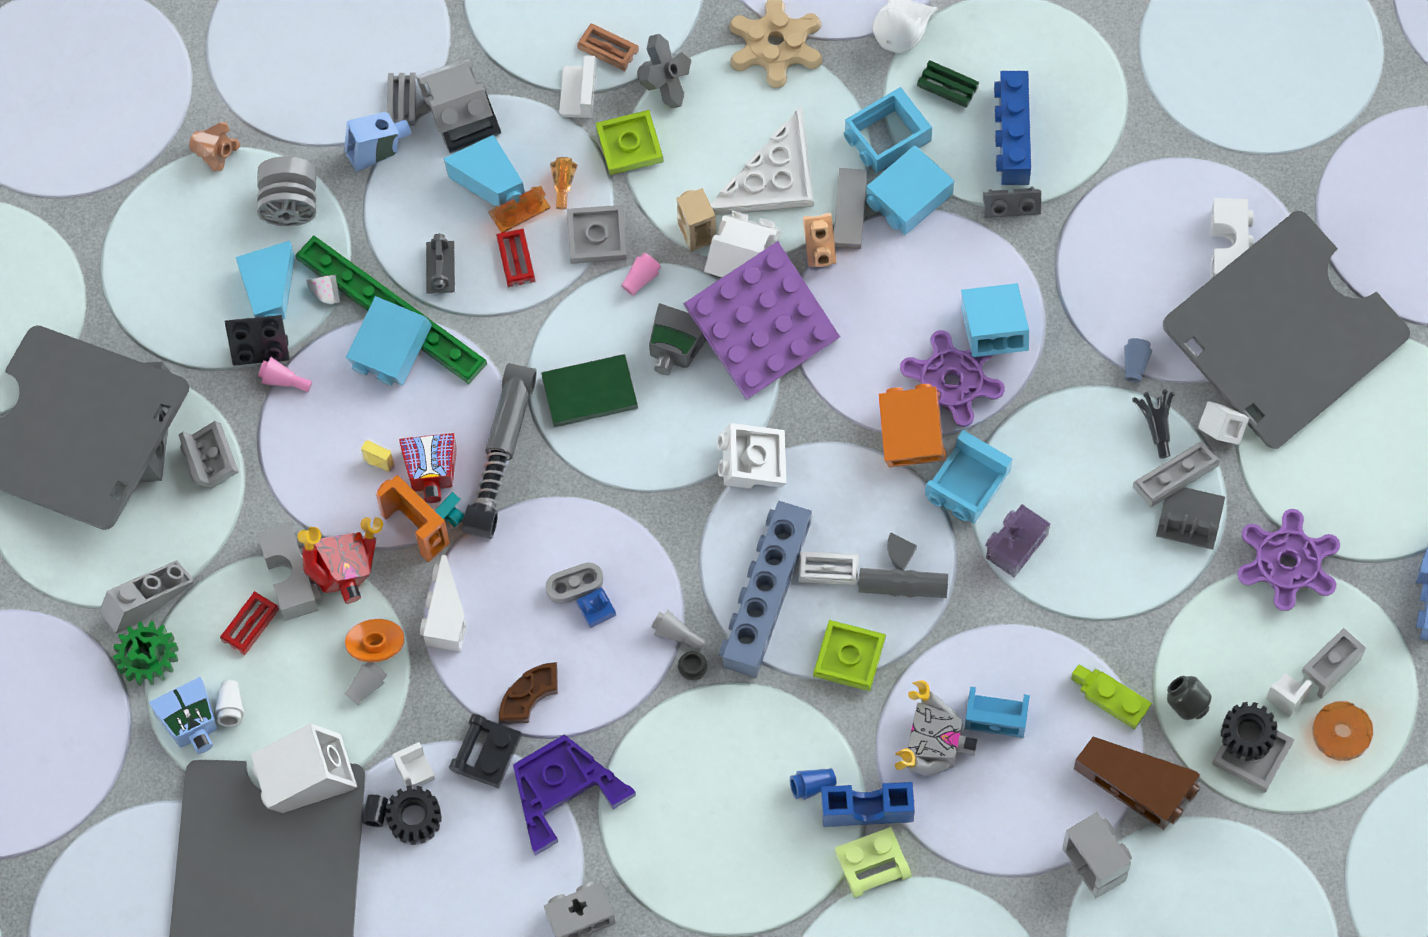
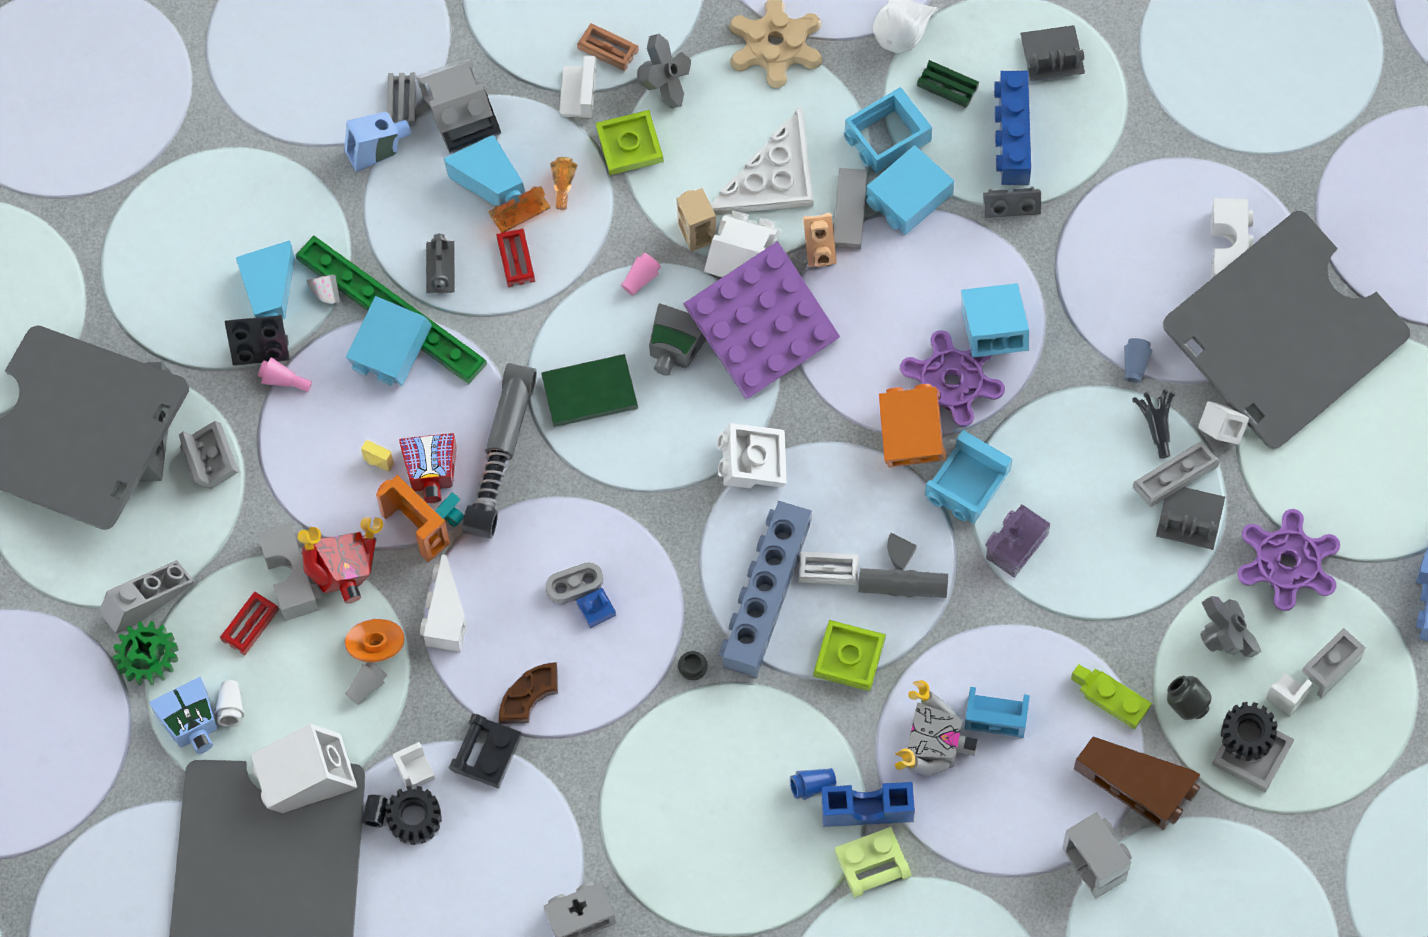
(213, 145): nougat rock -> none
(286, 191): light grey wheel -> none
(556, 776): dark purple wing -> none
(596, 234): light grey tile -> none
(670, 627): light grey cone -> none
(1052, 53): none -> dark grey hinge
(1227, 628): none -> dark grey plant
(1342, 747): clear orange tile -> none

